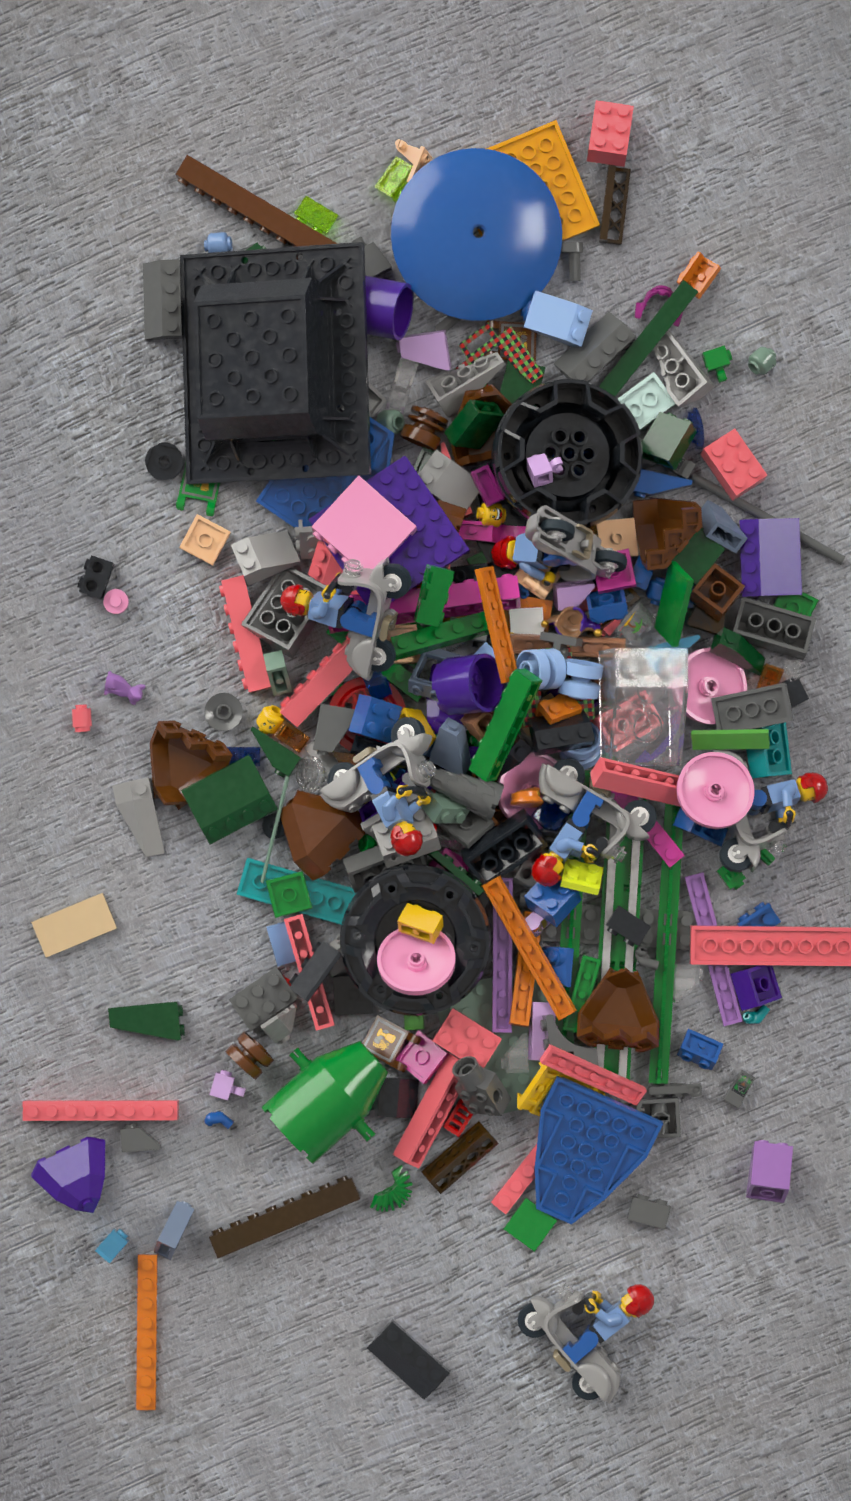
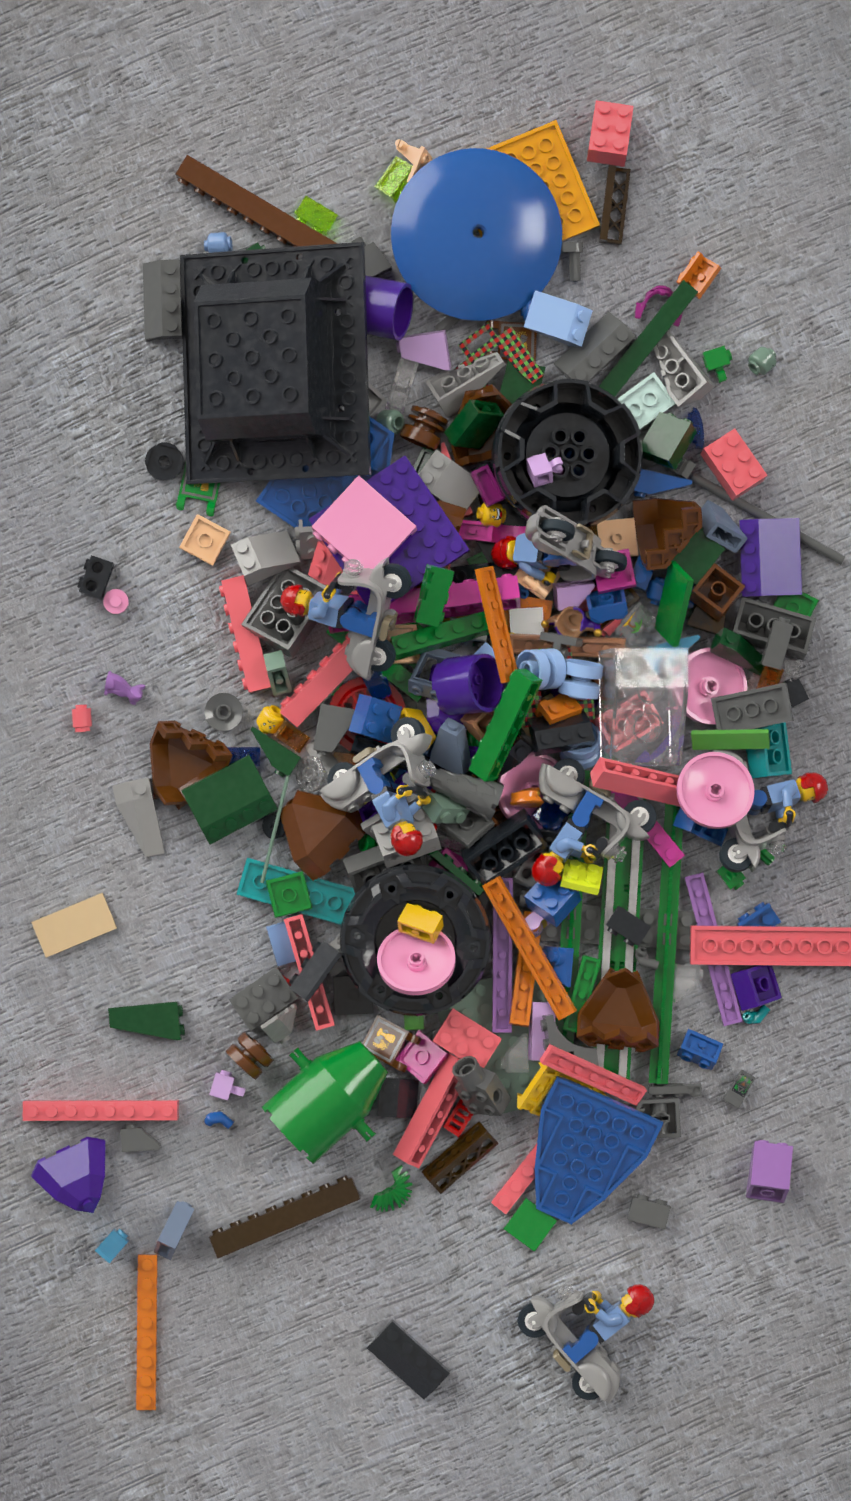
(777, 643): none -> dark grey slope

